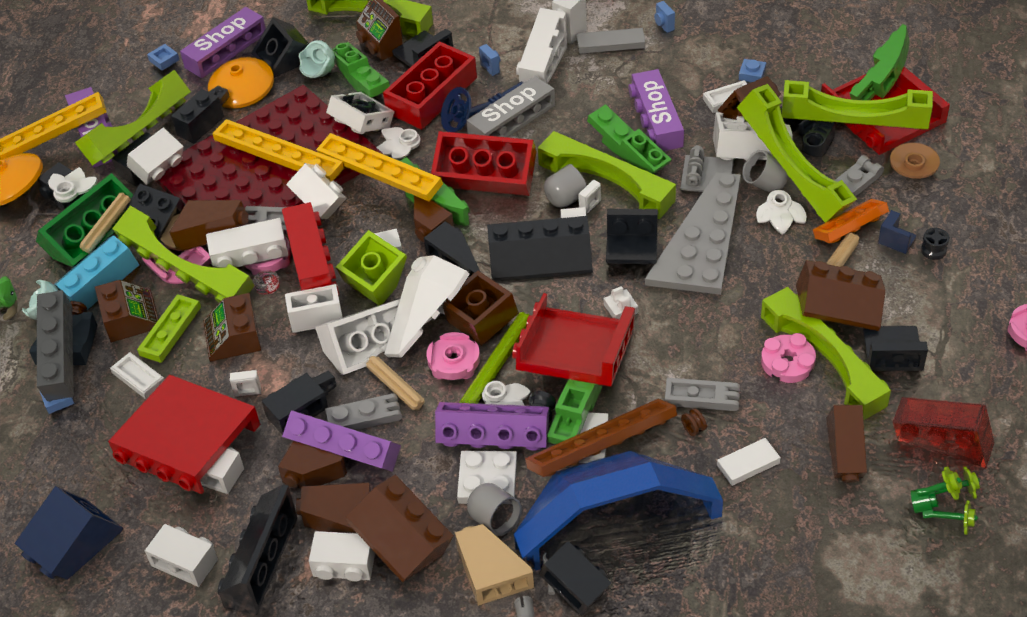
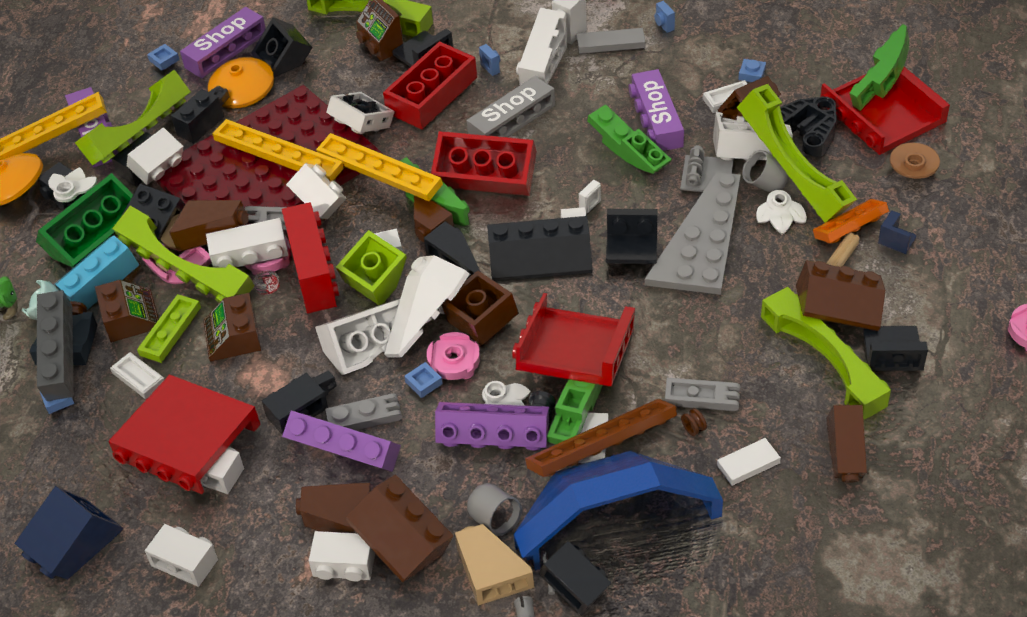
(105, 223): tan axle -> none
(245, 383): white tile -> none
(258, 552): black slope -> none
(310, 466): reddish brown slope -> none
(313, 307): white brick -> none
(316, 59): light aqua hair -> none
(358, 71): bright green slope -> none
(395, 383): tan axle -> none
(399, 142): white plate -> none
(423, 379): none -> medium blue plate
(462, 109): dark blue dish -> none
(486, 467): white plate -> none
(495, 360): lime axle -> none
(564, 186): light grey helmet -> none
(617, 301): white tile -> none
(647, 188): lime arch -> none
(788, 345): bright pink plate -> none
(856, 179): light grey plate -> none
(906, 110): lime arch -> none
(926, 498): plant -> none
(935, 243): black wheel -> none
(946, 428): clear red wedge -> none

